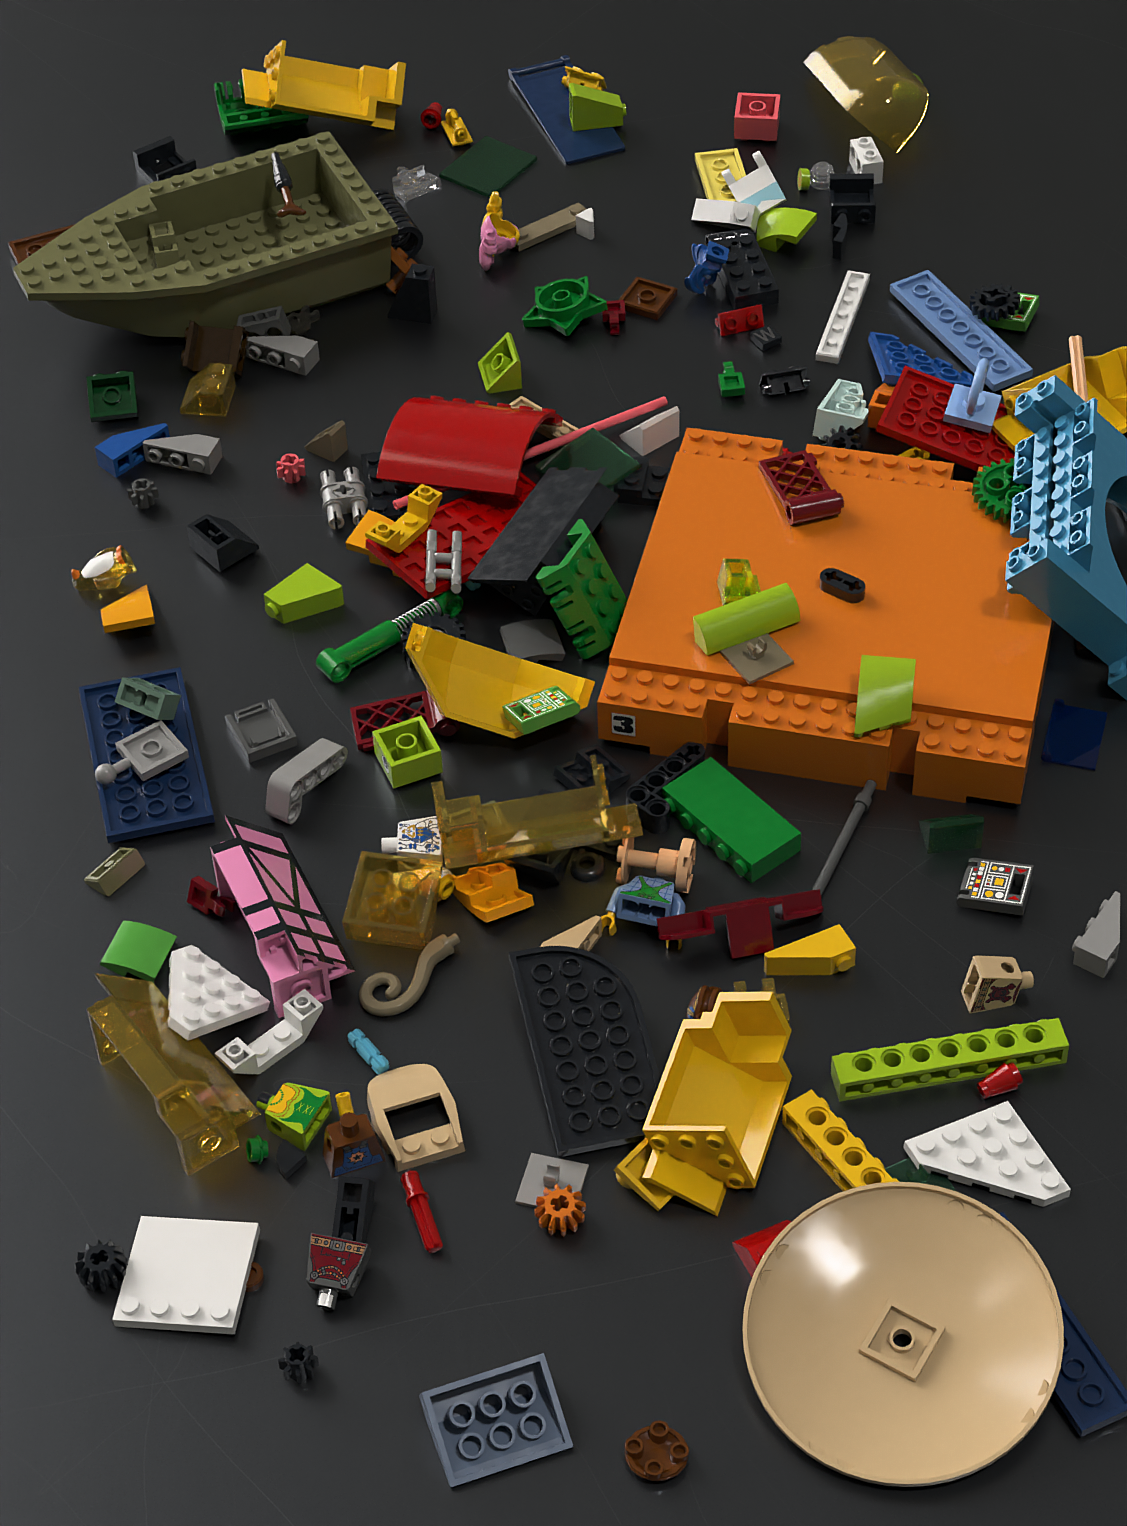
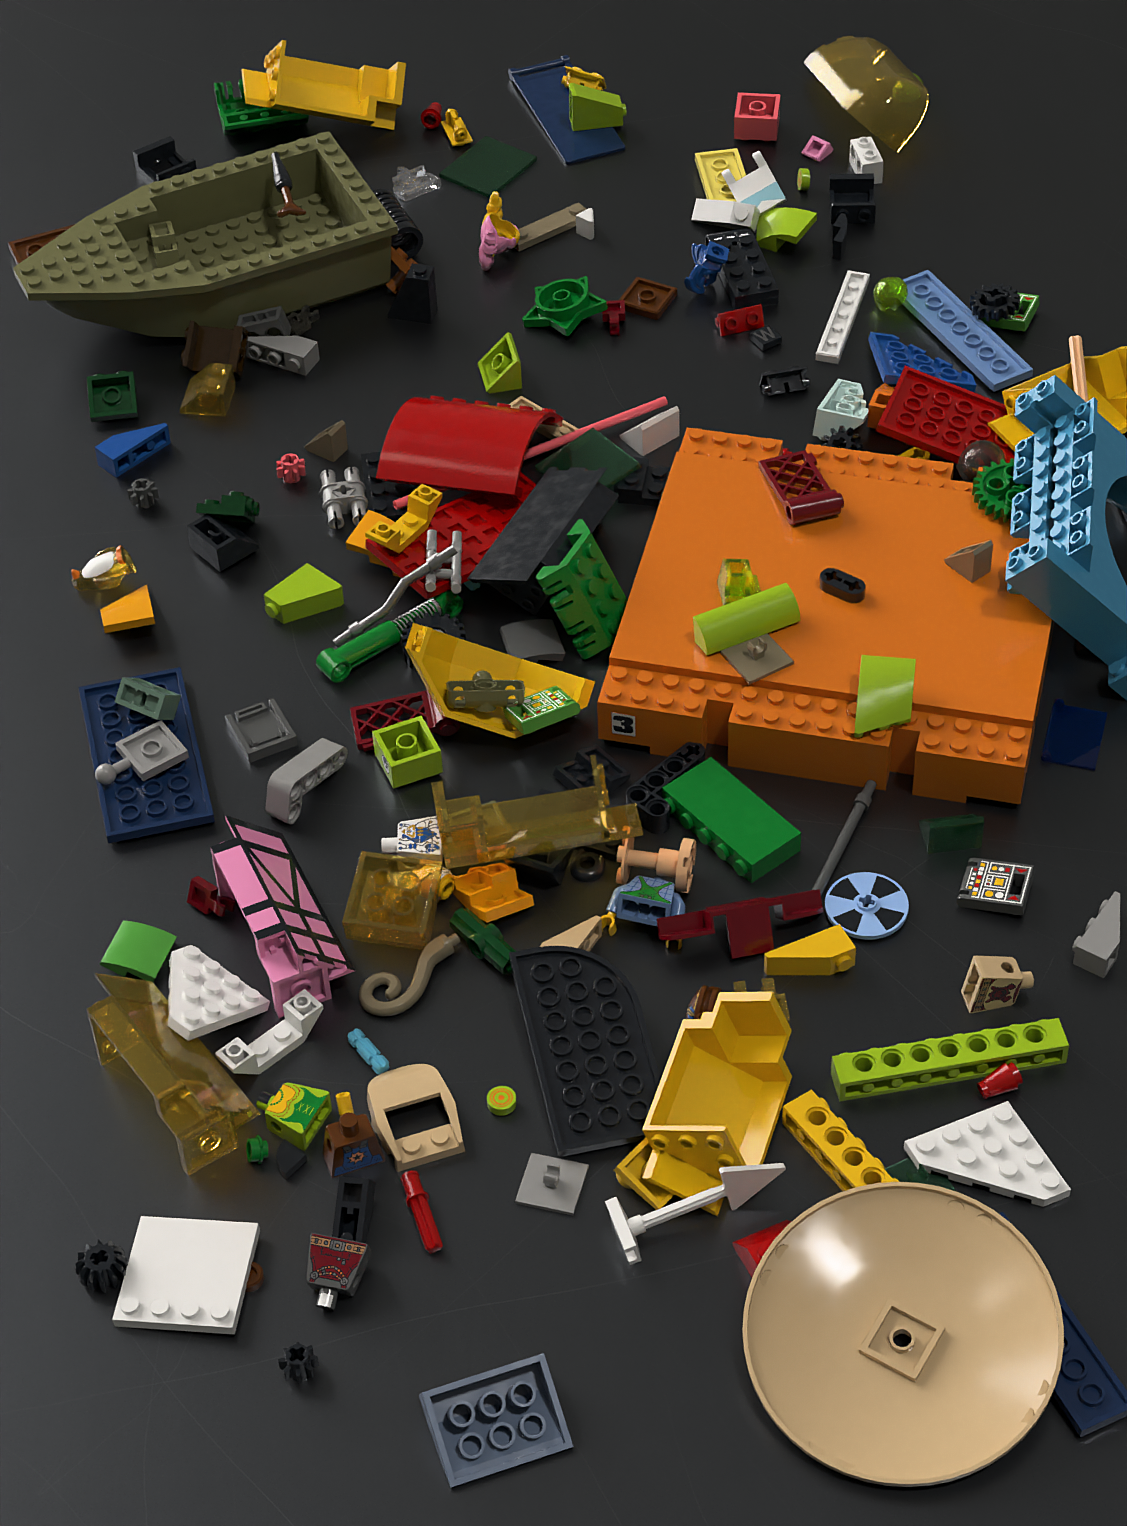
(115, 871): olive slope -> none
(186, 452): light grey slope -> none
(232, 507): none -> dark green plate
(433, 563): none -> flat silver bar
(482, 939): none -> dark green piece
(484, 693): none -> olive piece
(501, 1100): none -> lime tile
(560, 1209): orange gear -> none
(656, 1452): reddish brown dish -> none
(731, 382): green plate -> none
(738, 1185): none -> white piece
(817, 149): none -> bright pink slope
(820, 175): clear cone -> none
(881, 918): none -> light blue piece
(890, 293): none -> clear neon green hair
(972, 405): light blue tile -> none
(972, 560): none -> dark tan slope
(976, 456): none -> clear smoke helmet

